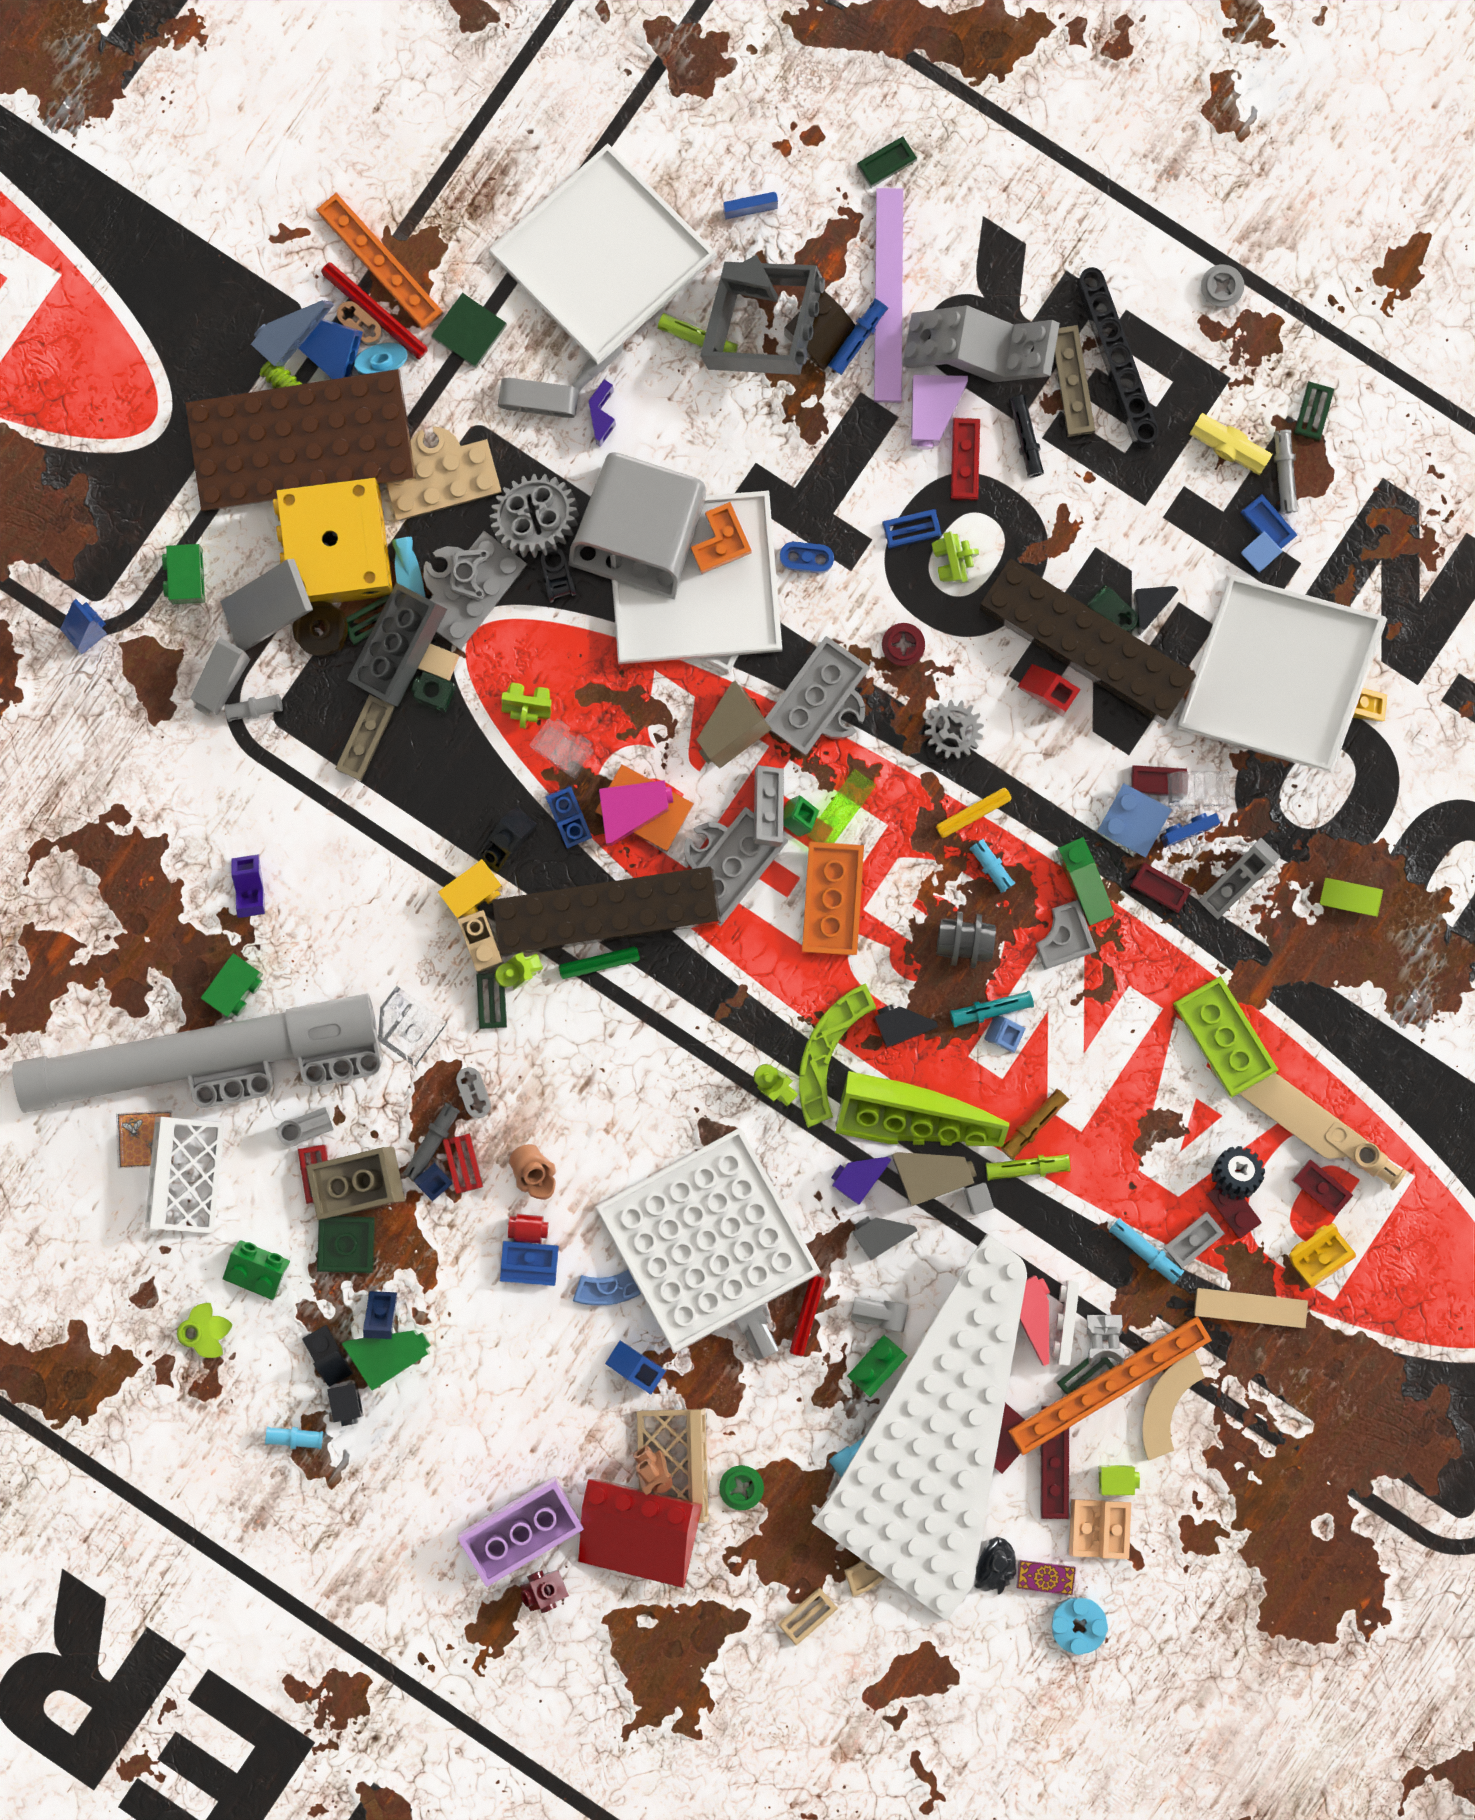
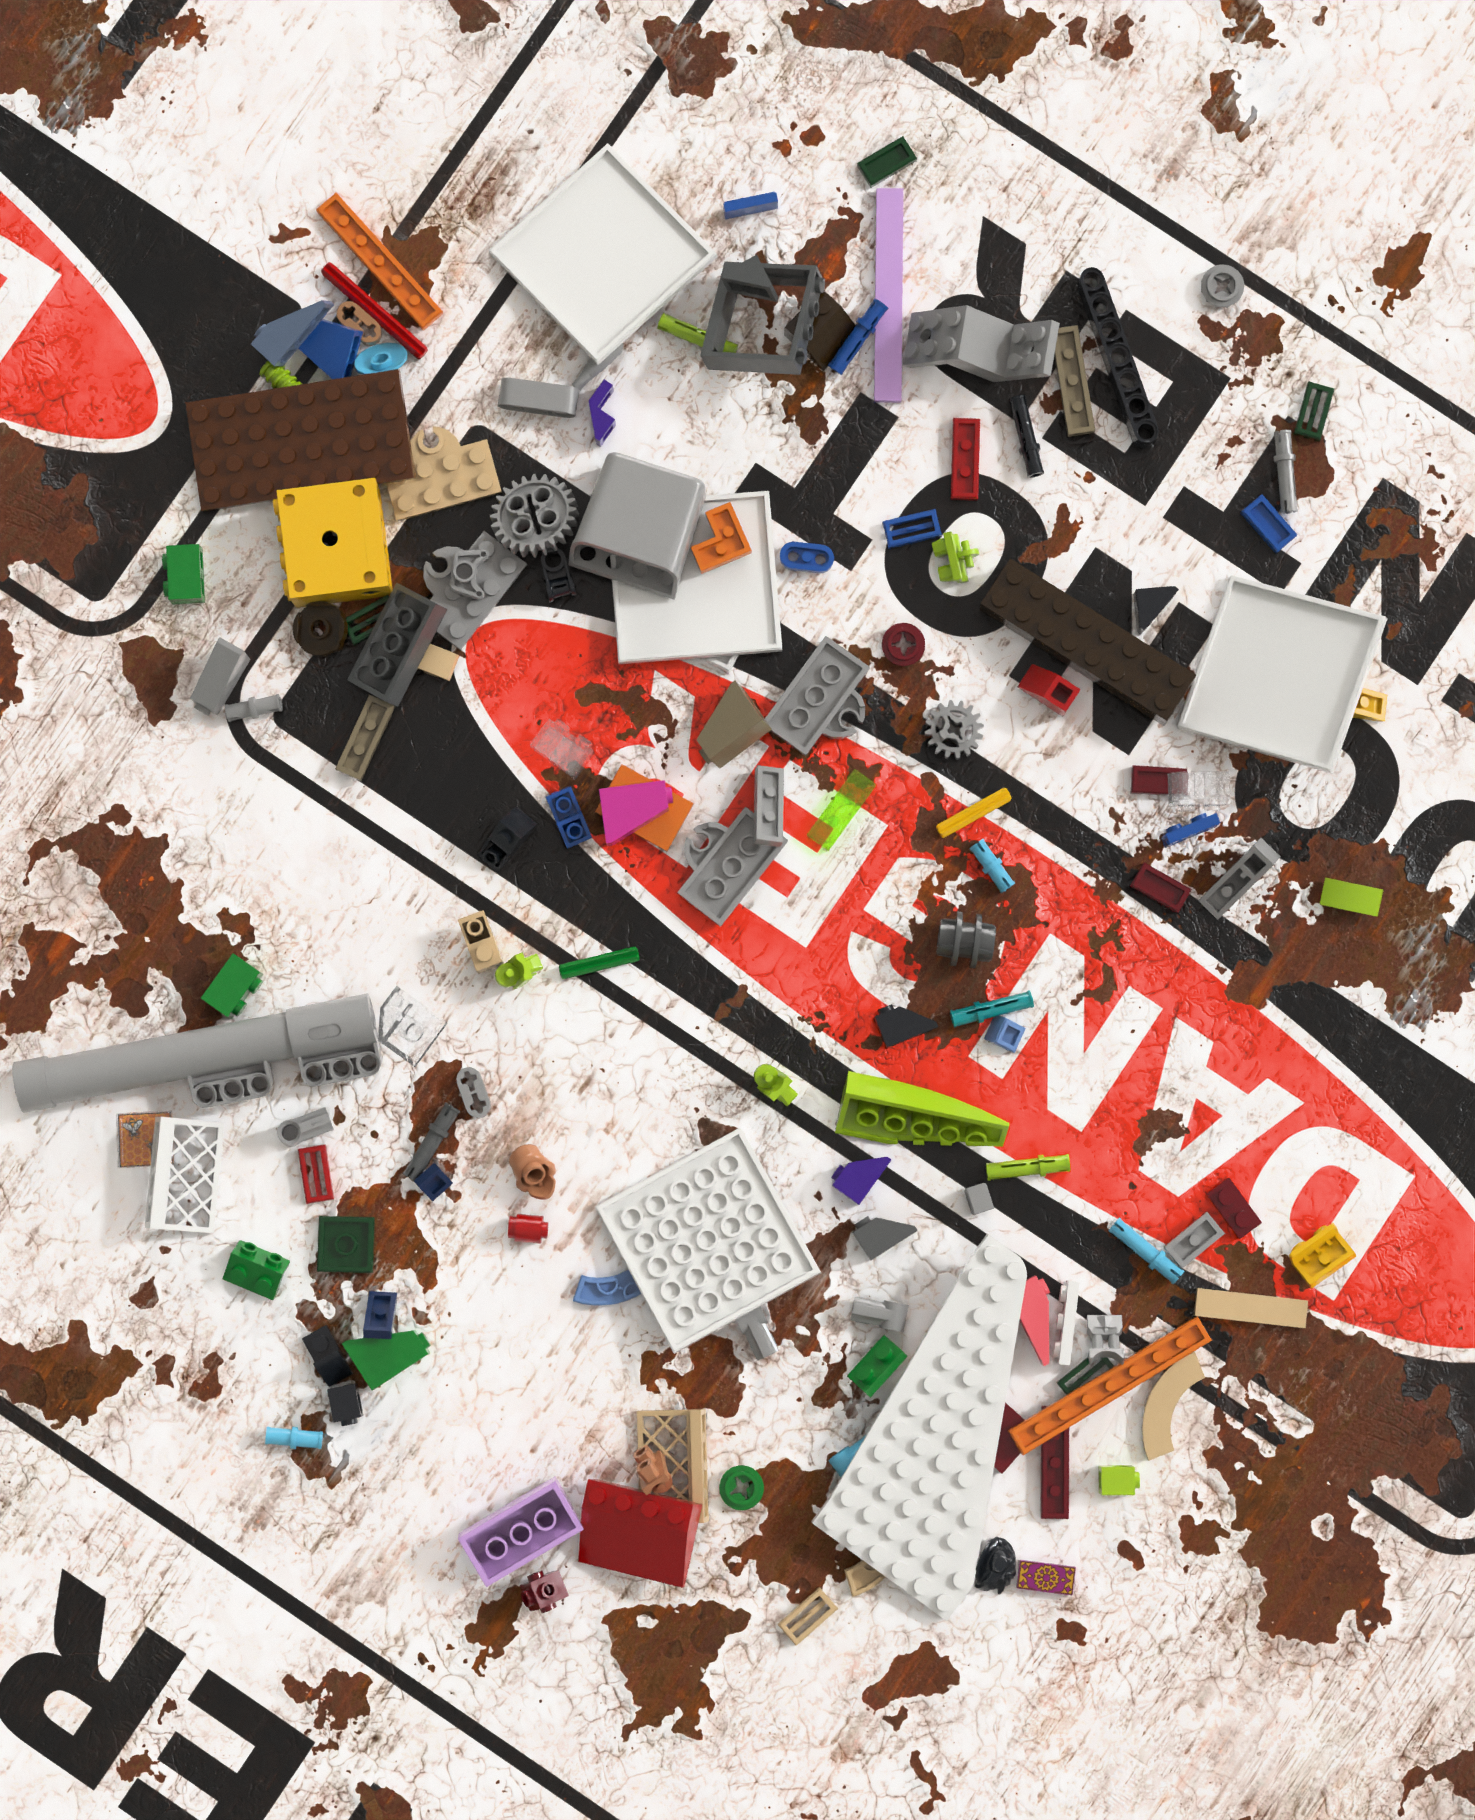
(83, 626): blue slope -> none
(208, 1331): lime plate -> none
(248, 885): dark purple slope -> none
(266, 605): light grey tile -> none
(355, 1183): dark tan slope -> none
(407, 566): medium azure piece -> none
(445, 694): clear green brick -> none
(468, 1186): red tile -> none
(469, 330): dark green tile -> none
(471, 890): yellow brick -> none
(493, 1024): dark green tile -> none
(526, 707): lime hips -> none
(529, 1263): blue plate -> none
(606, 911): dark brown brick -> none
(635, 1367): blue slope -> none
(799, 816): green slope -> none
(807, 1316): red axle -> none
(820, 1049): lime tile -> none
(833, 898): orange plate -> none
(932, 1175): dark tan slope -> none
(933, 407): lavender slope -> none
(1026, 1133): pearl gold pin -> none
(1068, 937): light grey tile -> none
(1079, 1642): medium azure plate -> none
(1085, 880): green slope -> none
(1099, 1528): light nougat slope -> none
(1112, 607): clear green piece -> none
(1134, 820): medium blue plate -> none
(1225, 1037): lime tile -> none
(1230, 444): light yellow piece -> none
(1238, 1183): black wheel -> none
(1261, 552): medium blue slope -> none
(1318, 1127): tan piece -> none
(1322, 1187): dark red plate -> none

